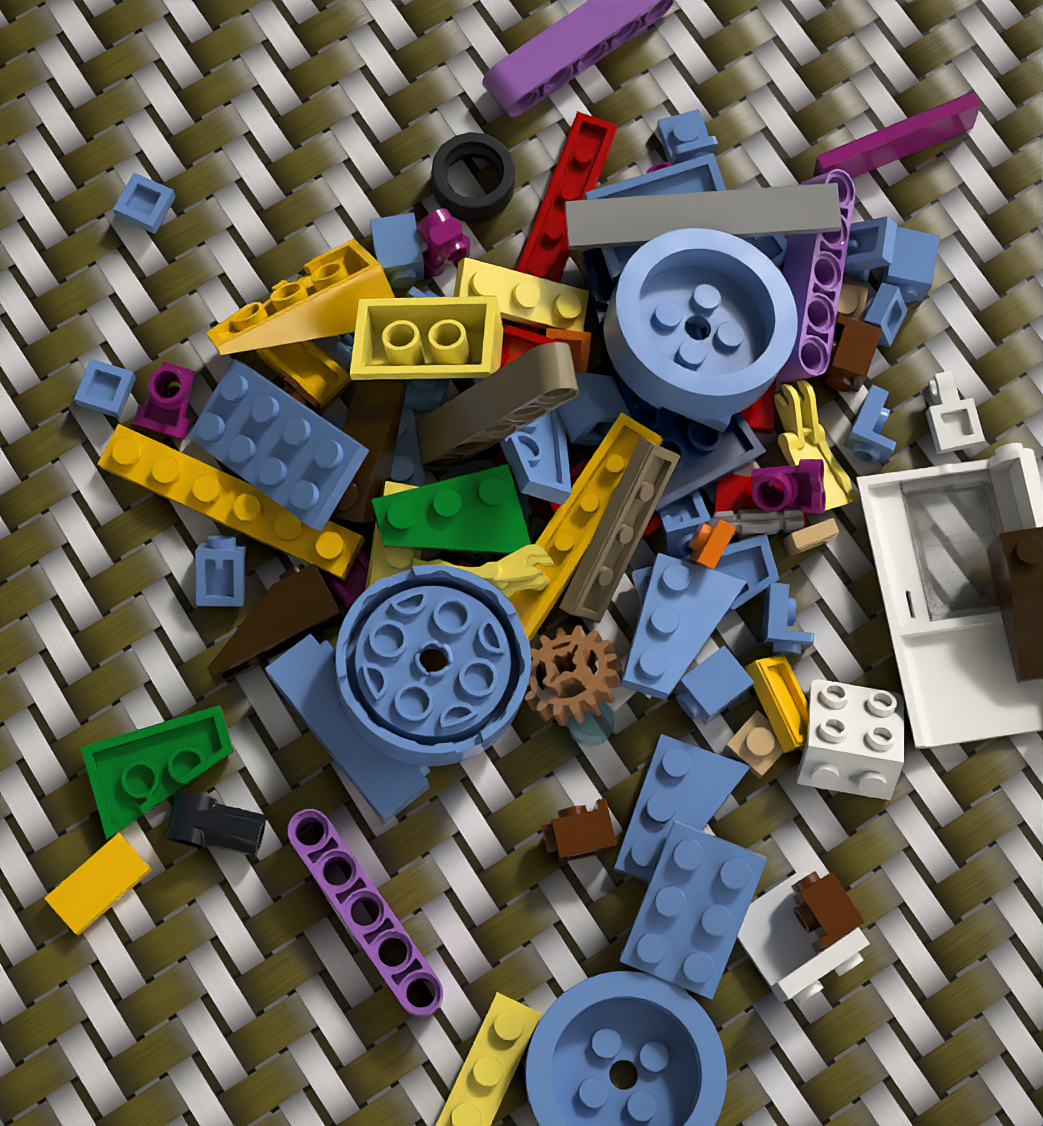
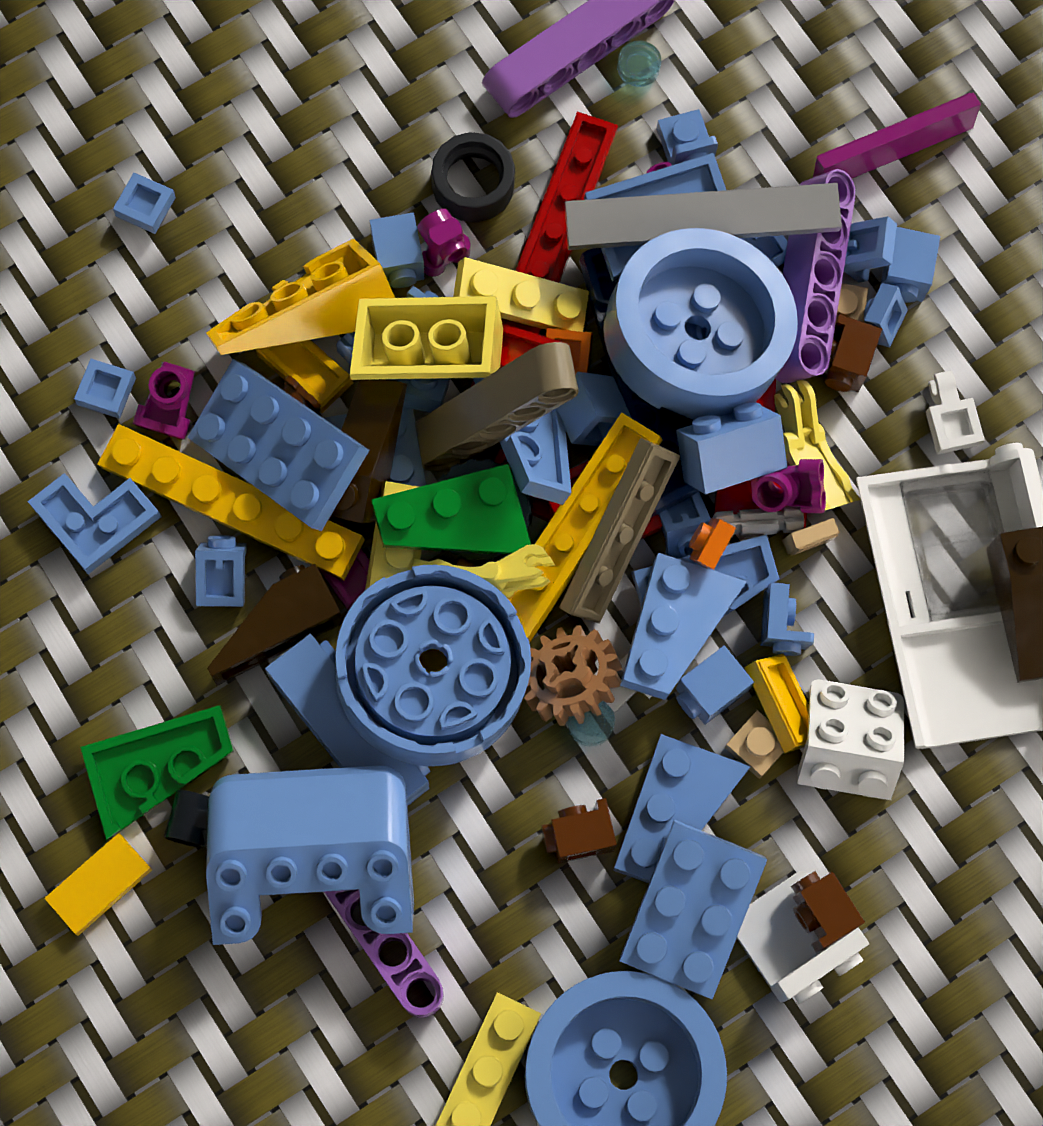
(98, 530): none -> medium blue plate
(308, 836): none -> medium blue windscreen
(639, 63): none -> clear light blue tile
(731, 447): none -> medium blue brick
(865, 430): medium blue bracket -> none

